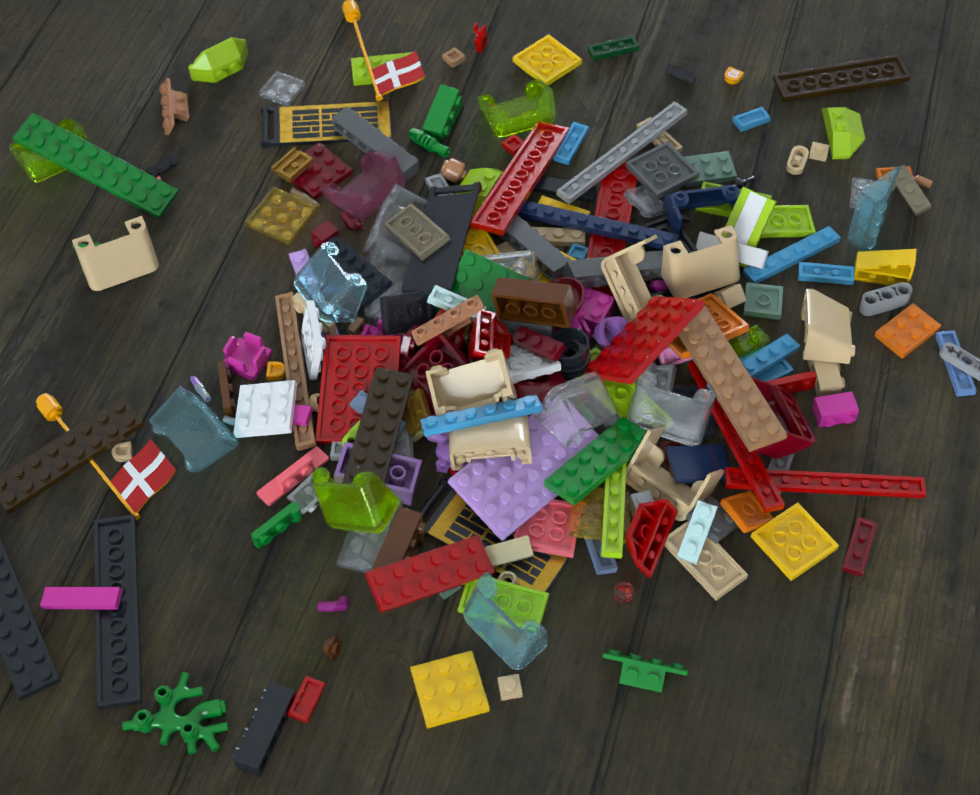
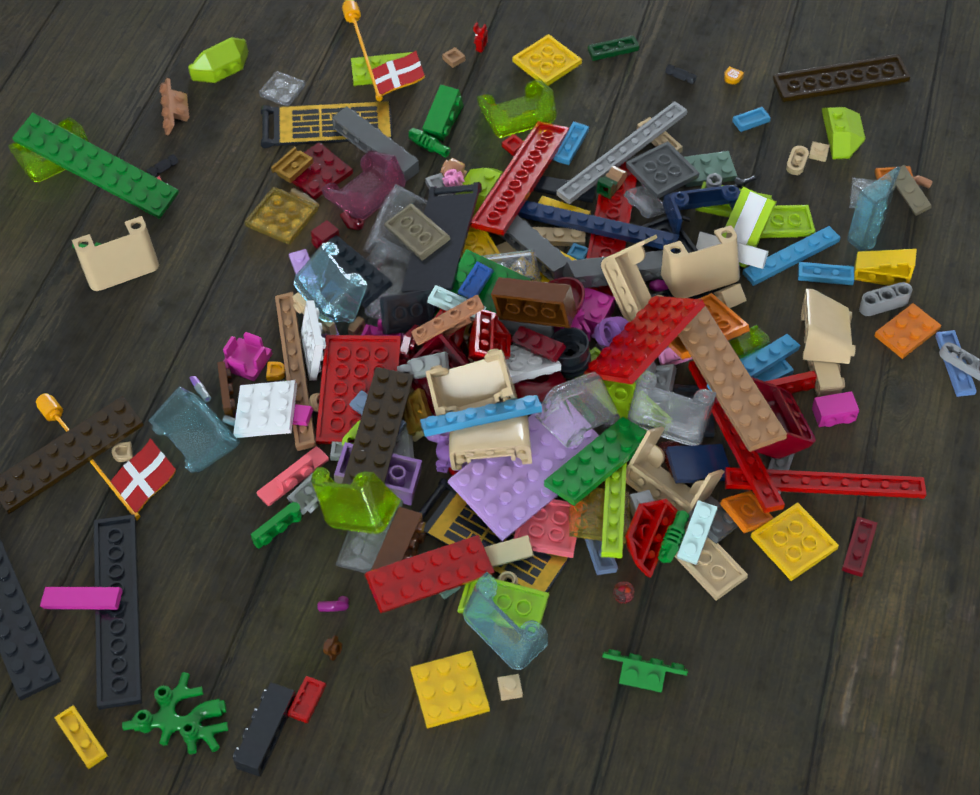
(81, 737): none -> yellow tile
(421, 364): none -> light grey hinge
(453, 178): none -> bright pink gear
(475, 280): none -> blue plate
(612, 181): none -> leg
(673, 537): none -> green hinge
(713, 177): none -> light grey bush
(763, 301): sand green plate -> none

